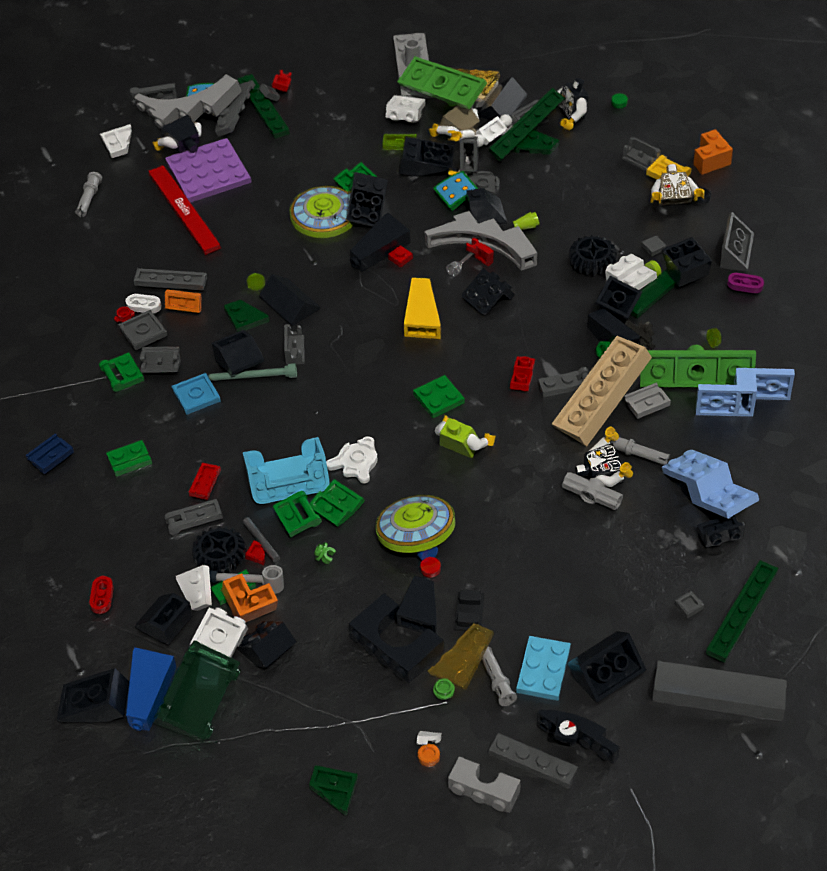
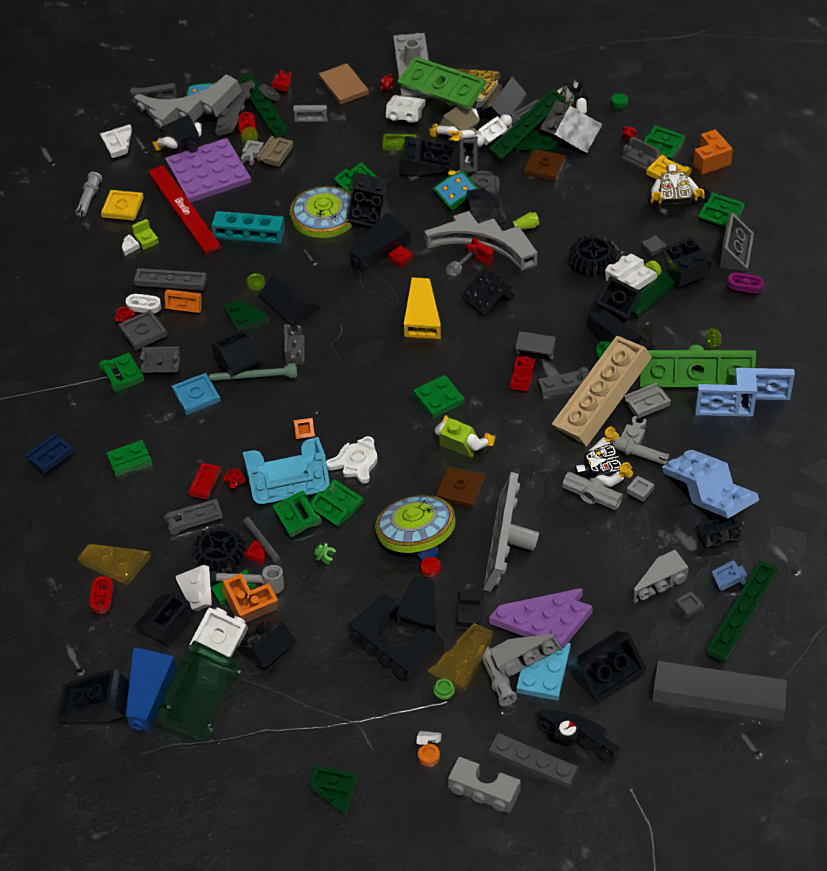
(114, 562): none -> clear yellow wing
(122, 205): none -> yellow plate
(129, 245): none -> white tile
(144, 235): none -> lime bracket
(234, 478): none -> red plate
(246, 120): none -> red plate
(248, 227): none -> teal brick
(249, 134): none -> clear neon green tile
(251, 151): none -> light grey plate
(275, 151): none -> dark tan plate
(304, 428): none -> orange slope
(310, 113): none -> light grey plate
(343, 84): none -> medium nougat tile
(387, 83): none -> red plate
(460, 487): none -> reddish brown plate
(506, 533): none -> light grey plate
(522, 652): none -> light grey slope
(536, 343): none -> dark grey hinge
(545, 165): none -> reddish brown plate
(549, 614): none -> medium lavender wing
(571, 127): none -> slope
(628, 132): none -> red plate
(635, 431): none -> light grey plate
(640, 488): none -> light grey plate
(663, 573): none -> light grey slope
(665, 140): none -> green slope
(718, 209): none -> green slope
(729, 575): none -> medium blue bracket

